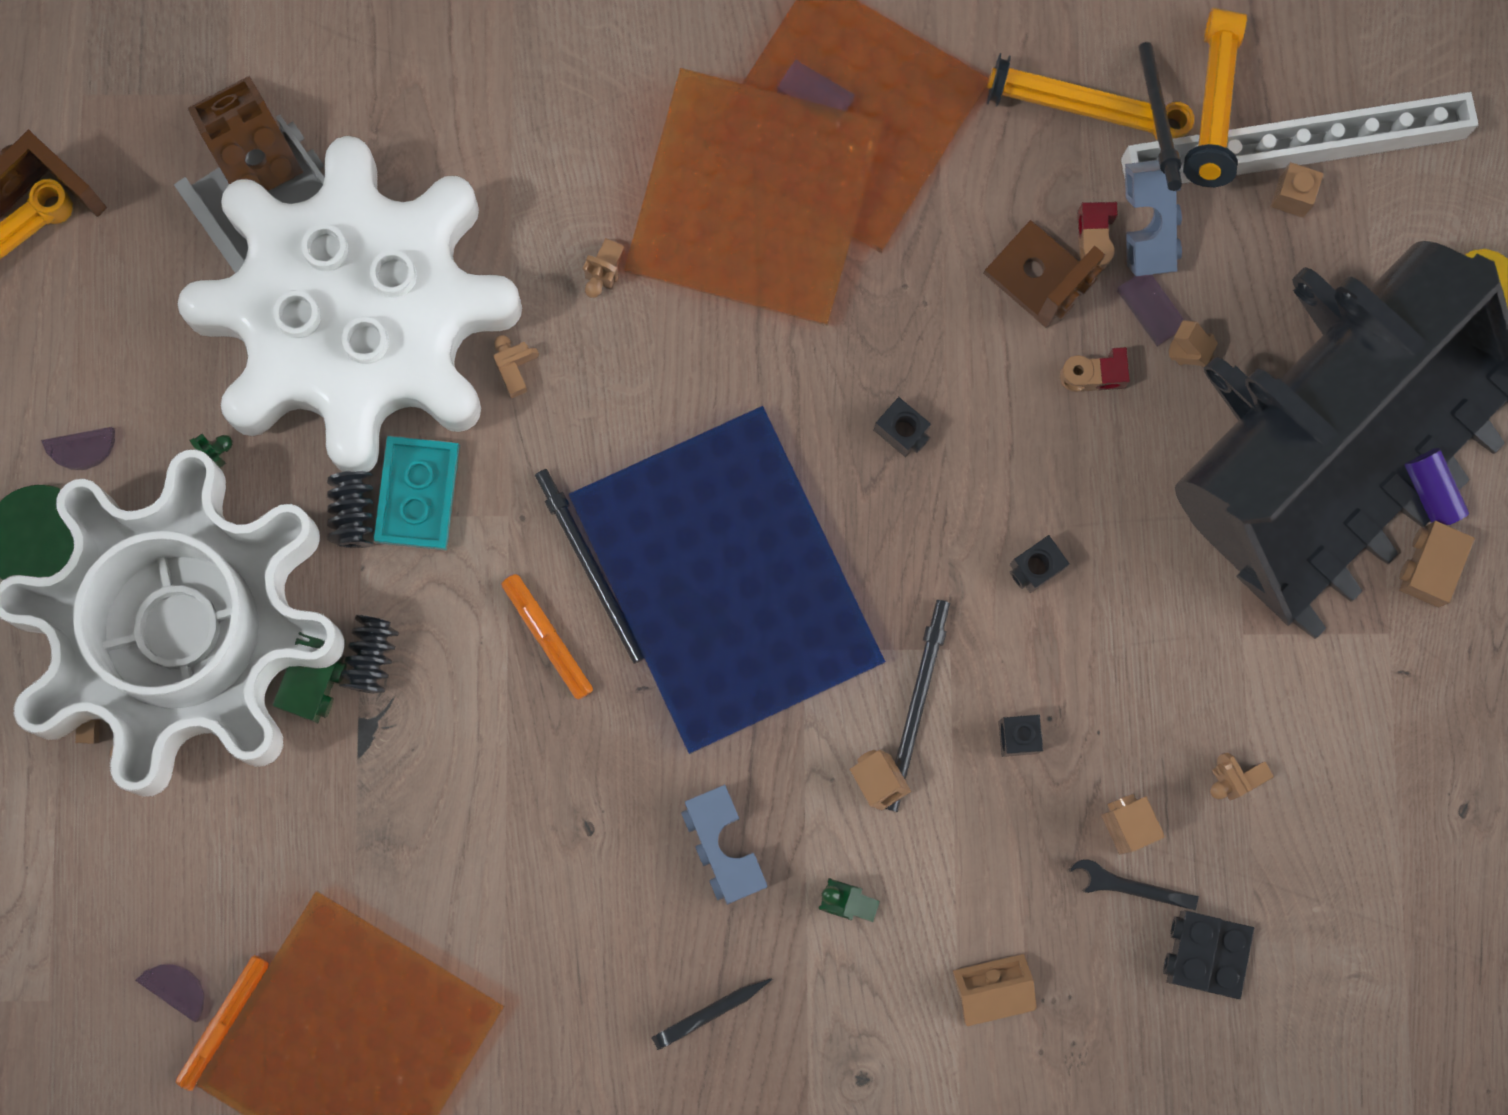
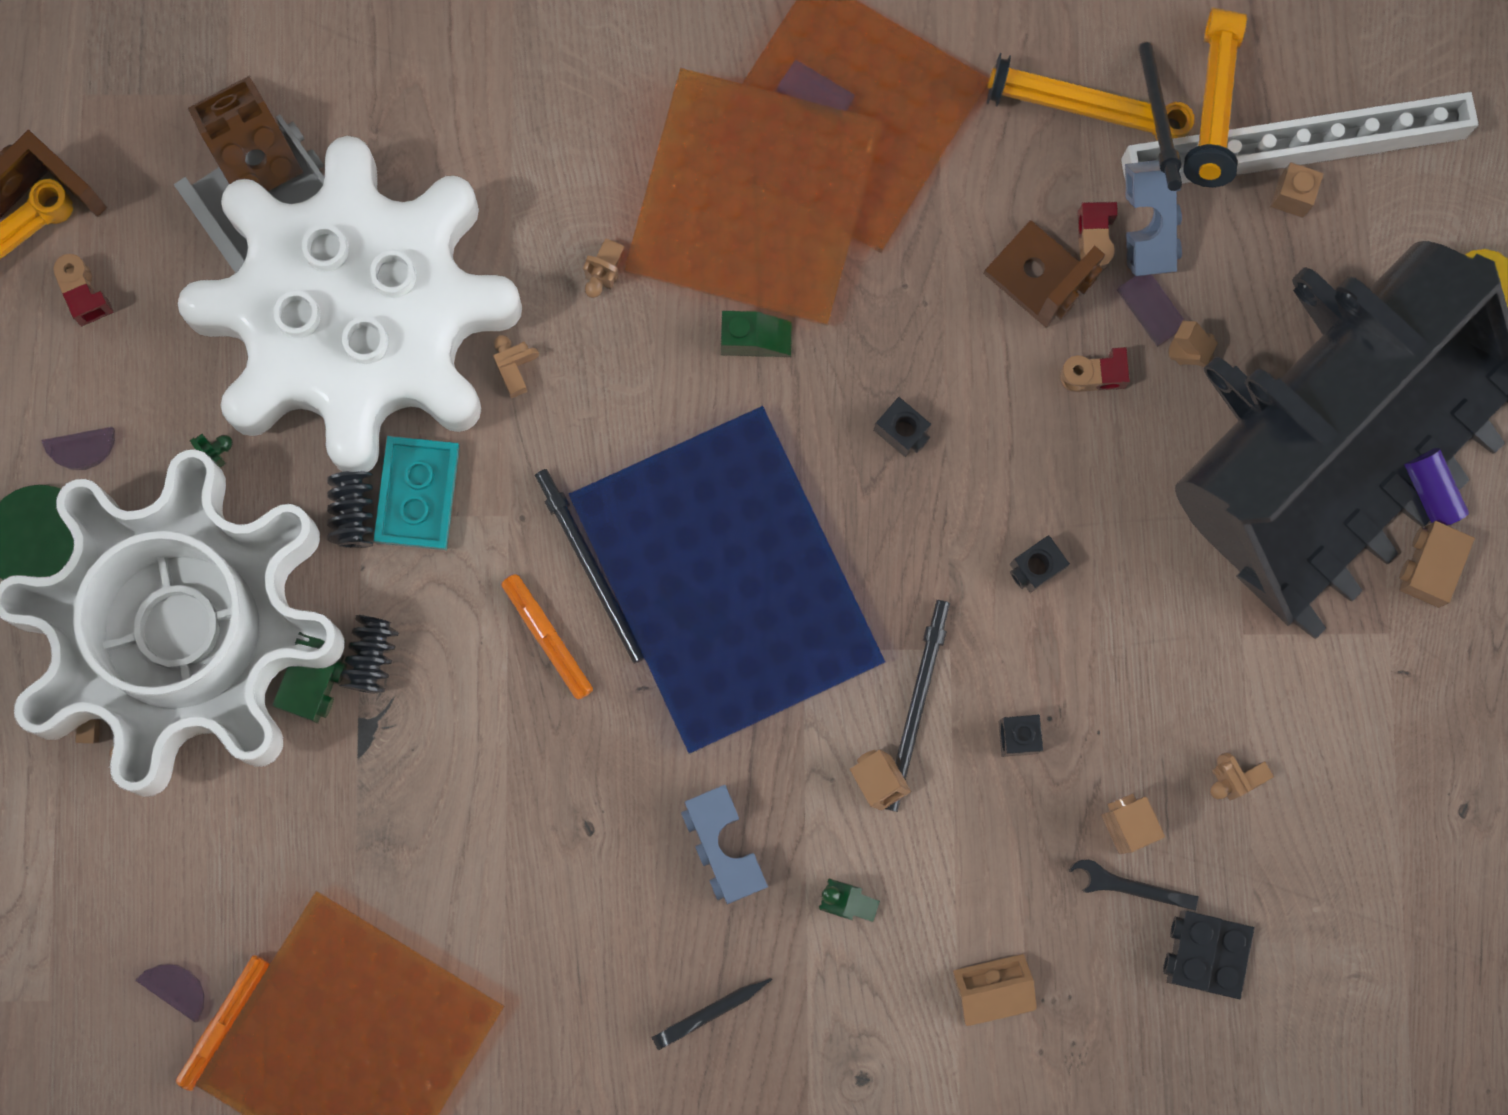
(75, 284): none -> leg
(755, 334): none -> dark green slope

